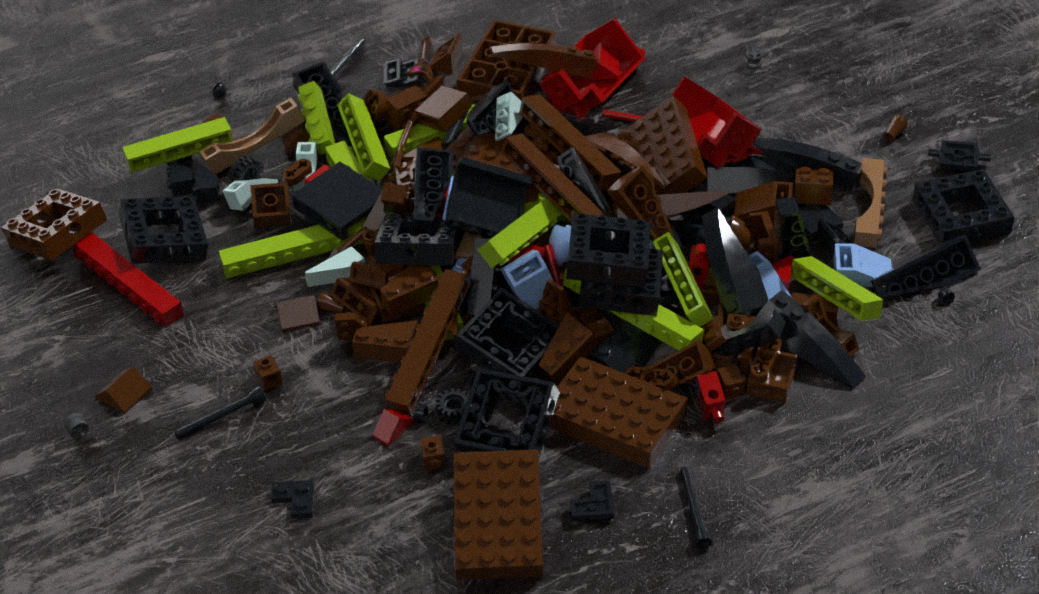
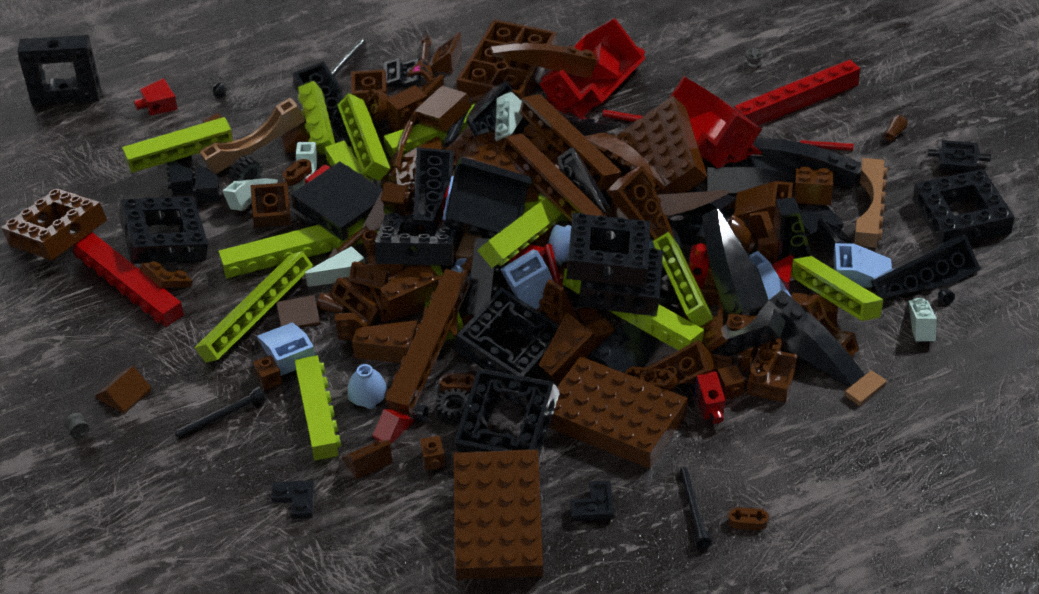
(60, 49): none -> black brick
(156, 98): none -> red torso
(164, 278): none -> reddish brown plate
(253, 307): none -> lime brick
(286, 345): none -> light blue slope
(316, 407): none -> lime brick
(364, 80): none -> reddish brown brick
(366, 387): none -> light blue piece
(369, 458): none -> reddish brown slope
(456, 381): none -> reddish brown beam
(748, 518): none -> reddish brown beam
(800, 93): none -> red brick
(830, 145): none -> red bar
(865, 388): none -> medium nougat tile
(922, 320): none -> light aqua slope

